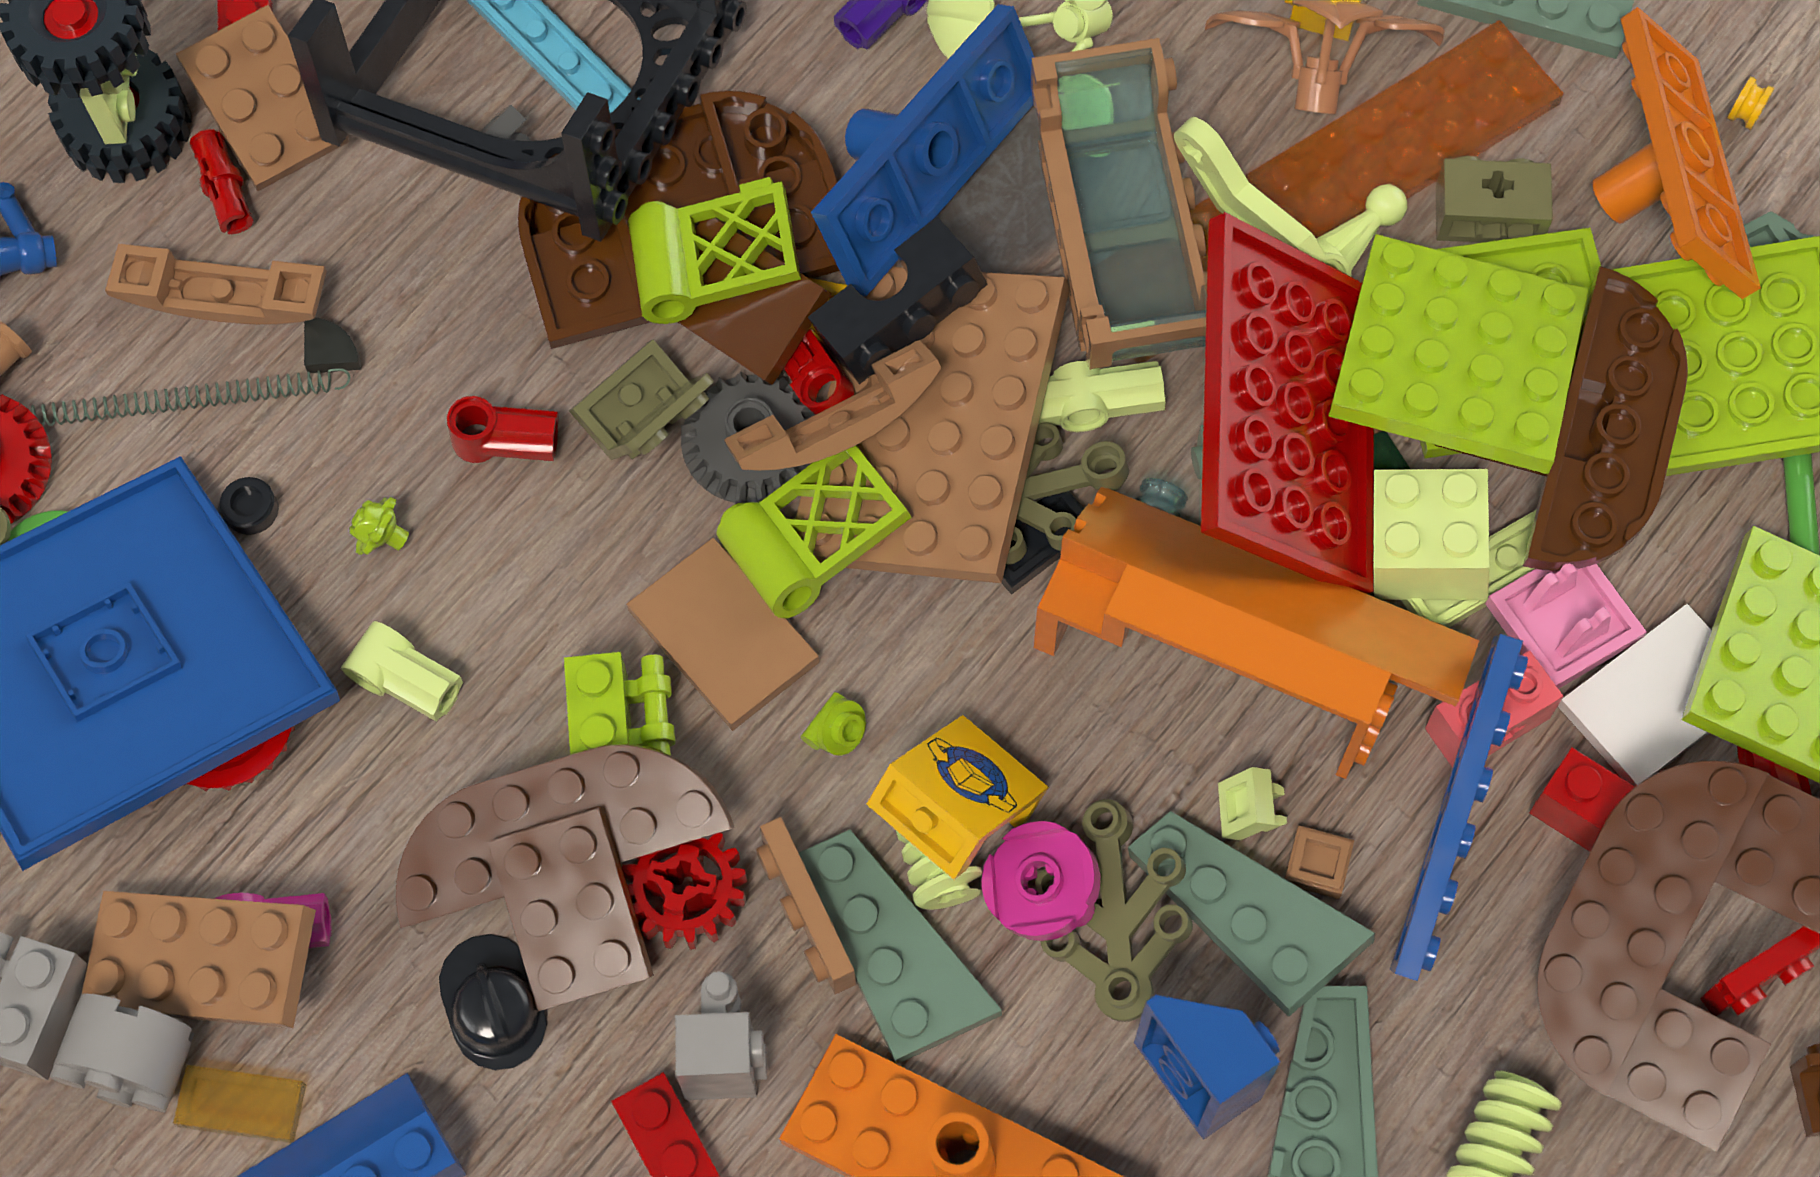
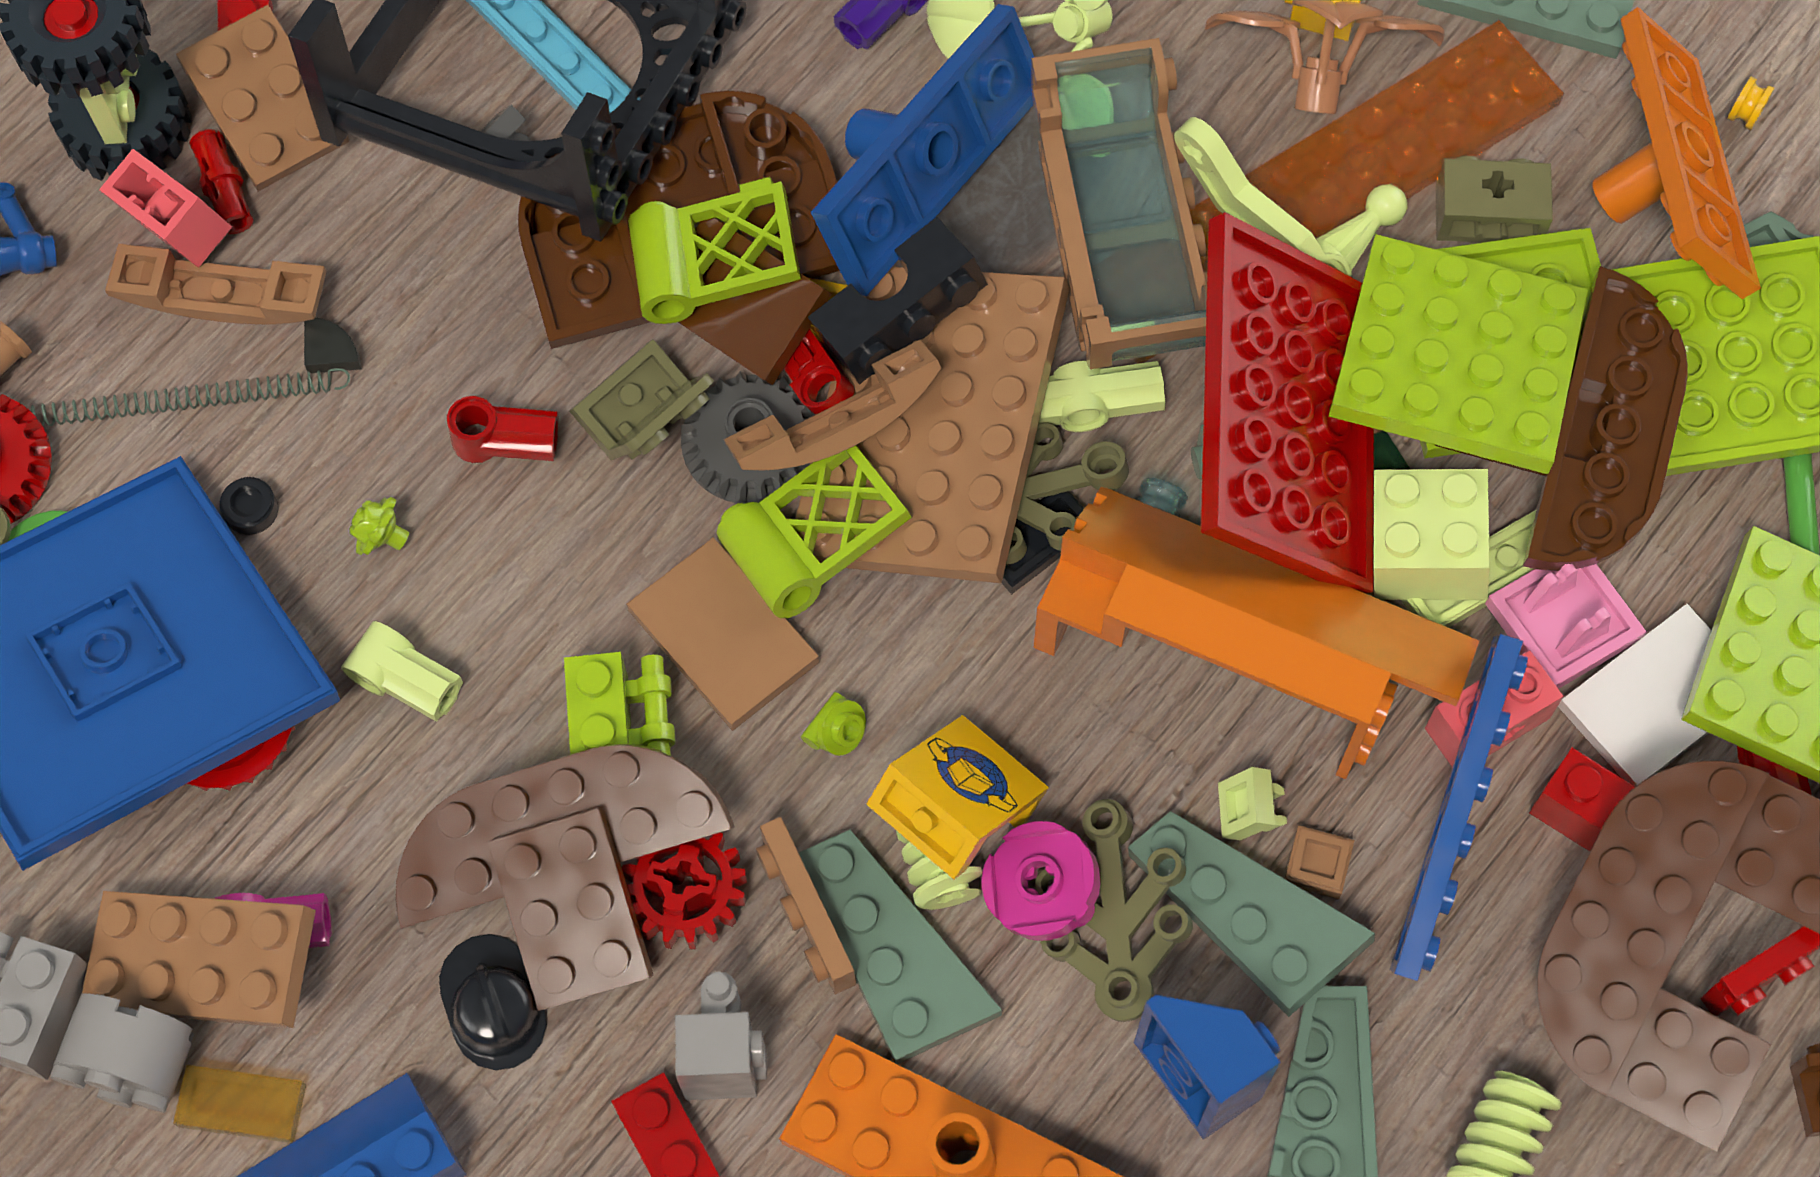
(165, 208): none -> coral brick

